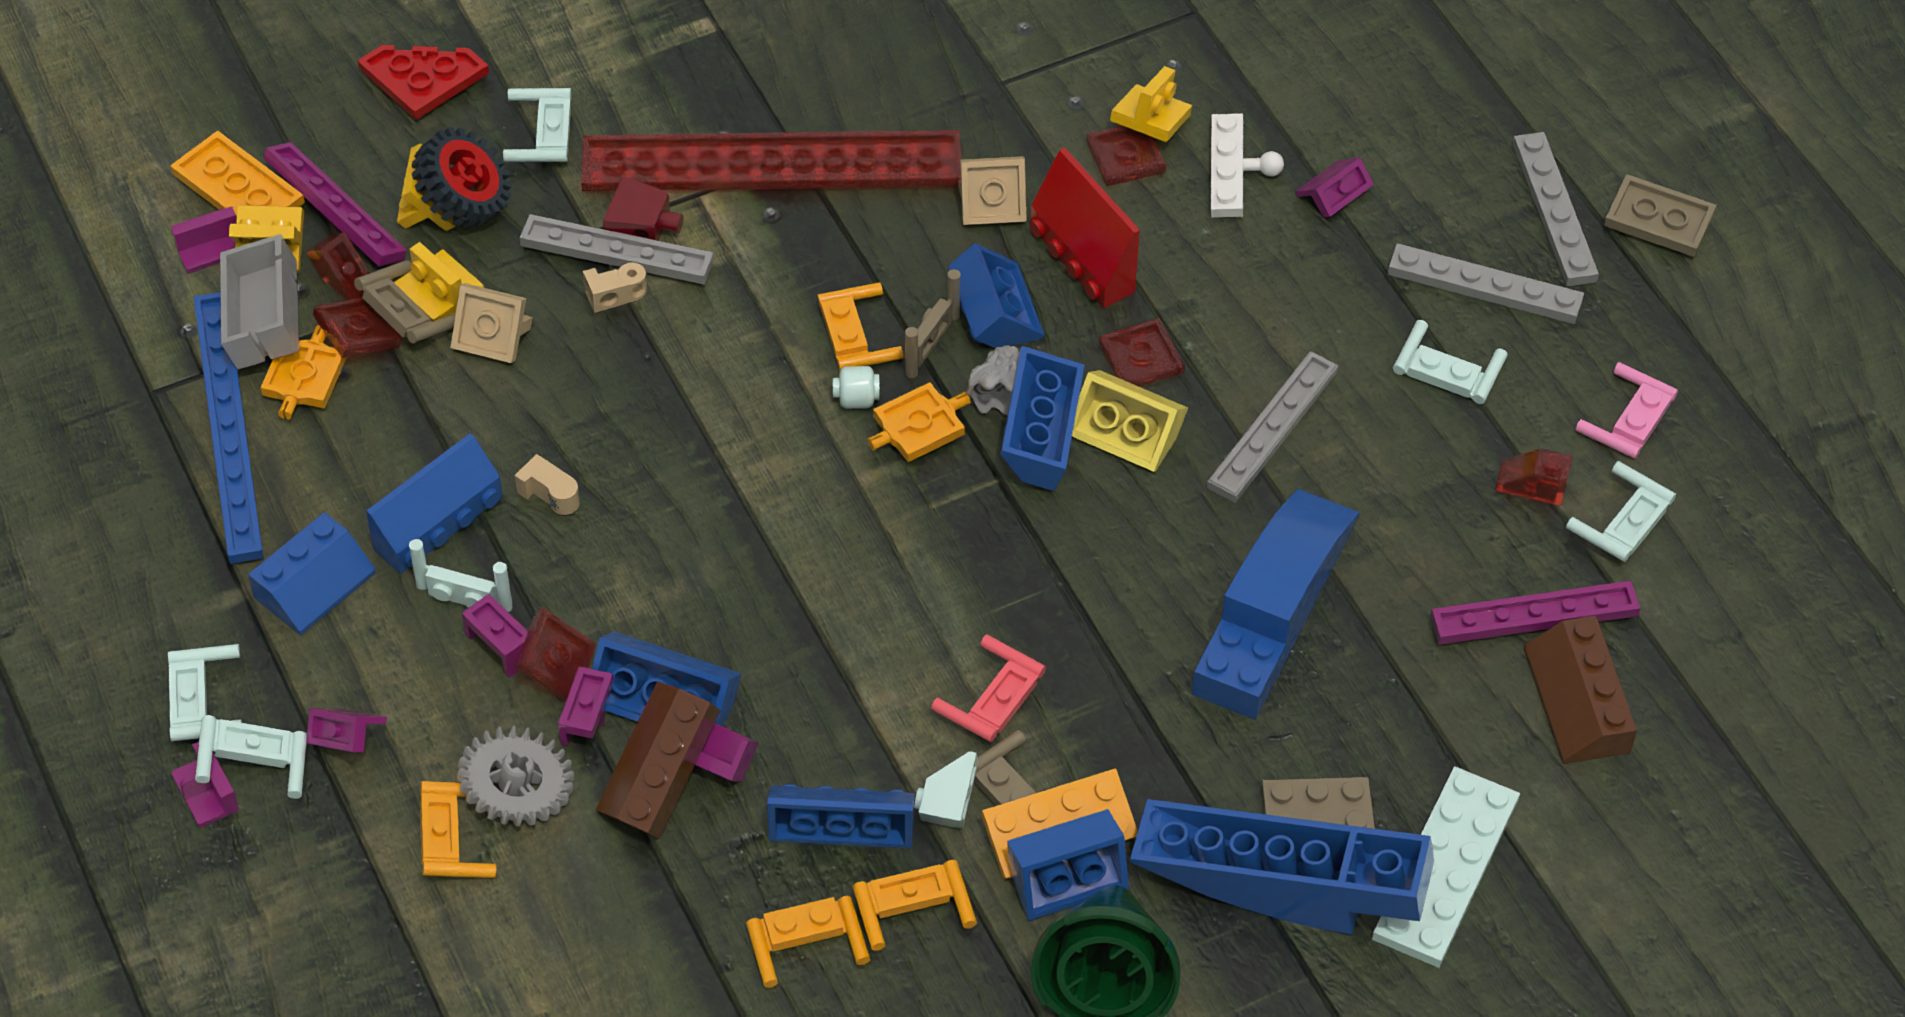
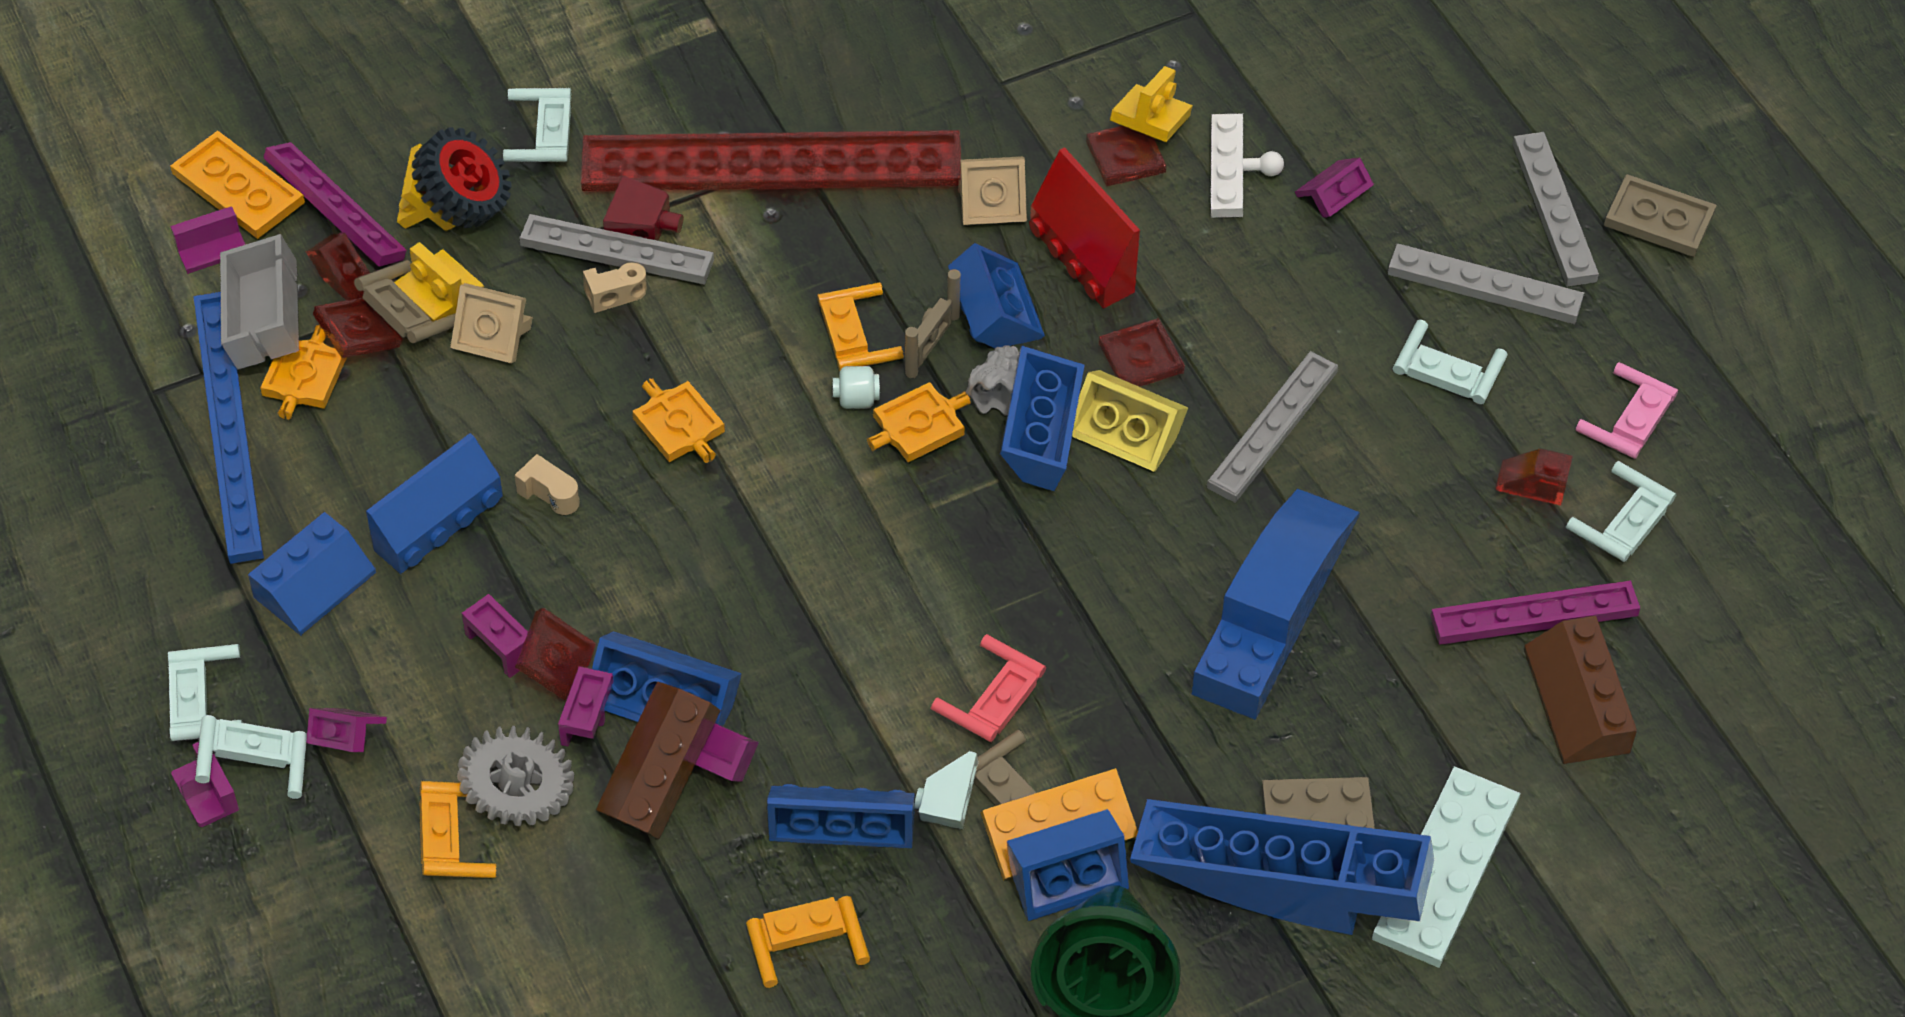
(262, 222): yellow bracket -> none
(422, 76): red plate -> none
(456, 586): light aqua plate -> none
(678, 421): none -> light orange plate
(909, 893): light orange plate -> none

